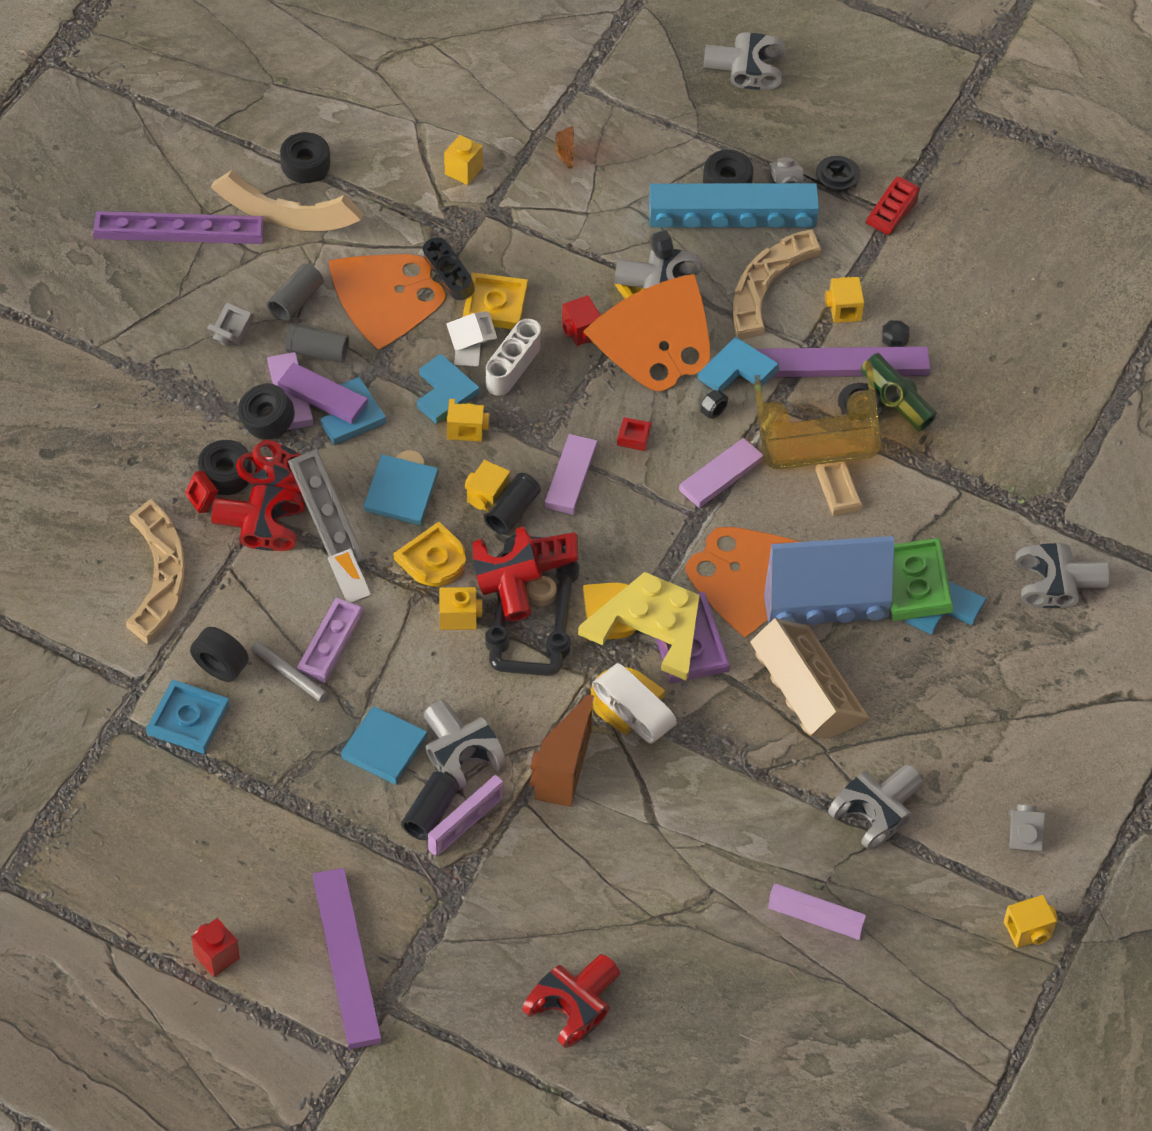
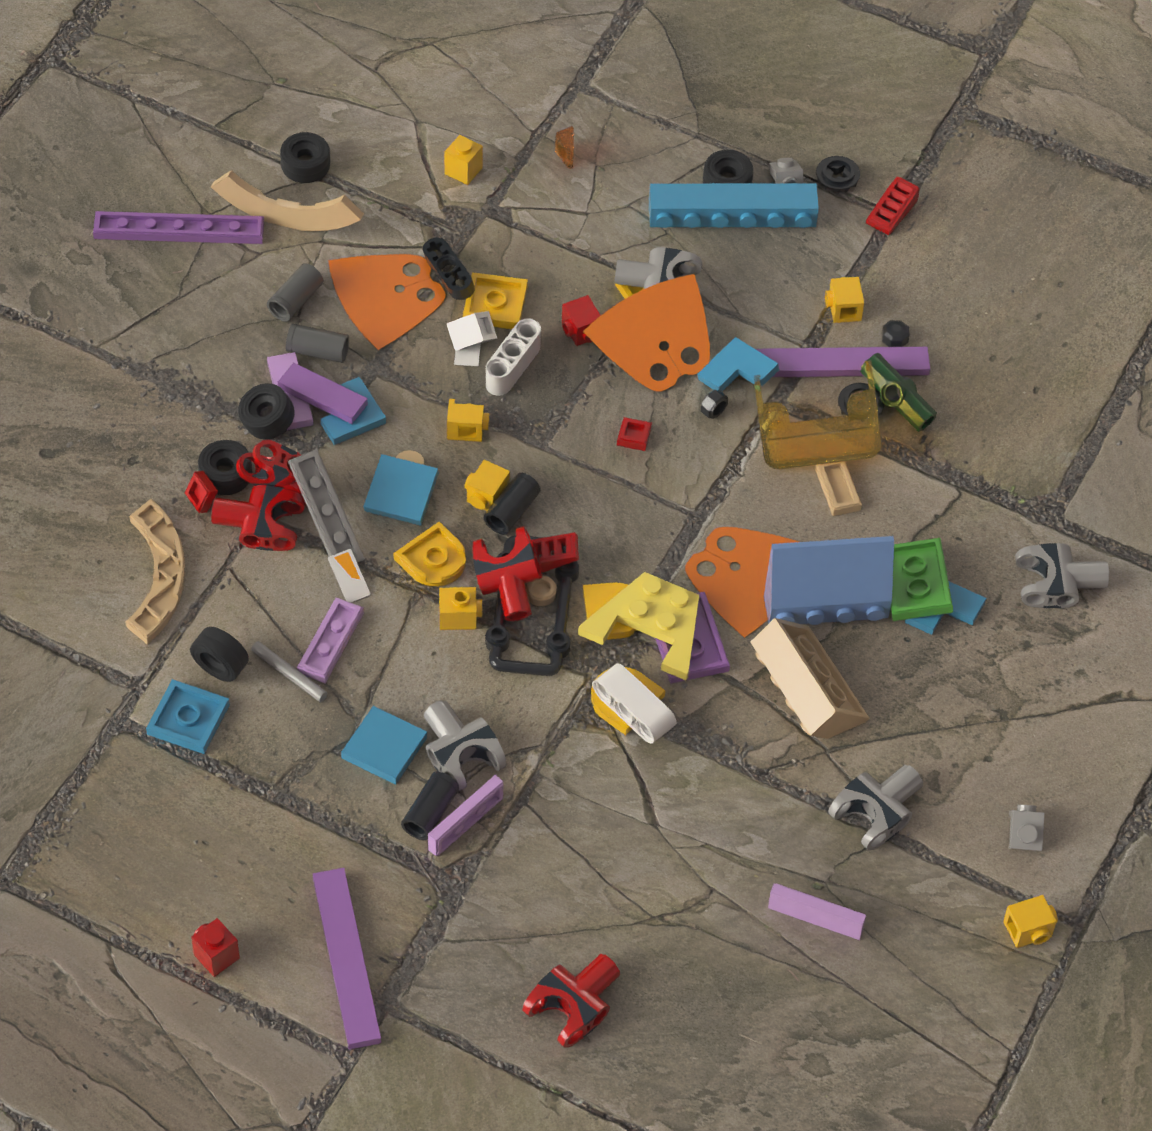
(231, 325): light grey bracket -> none
(447, 384): dark azure tile -> none
(562, 756): dark orange slope -> none
(570, 474): lavender tile -> none
(662, 245): black tile -> none
(721, 473): lavender tile -> none
(747, 60): light grey connector -> none
(762, 273): tan tile -> none

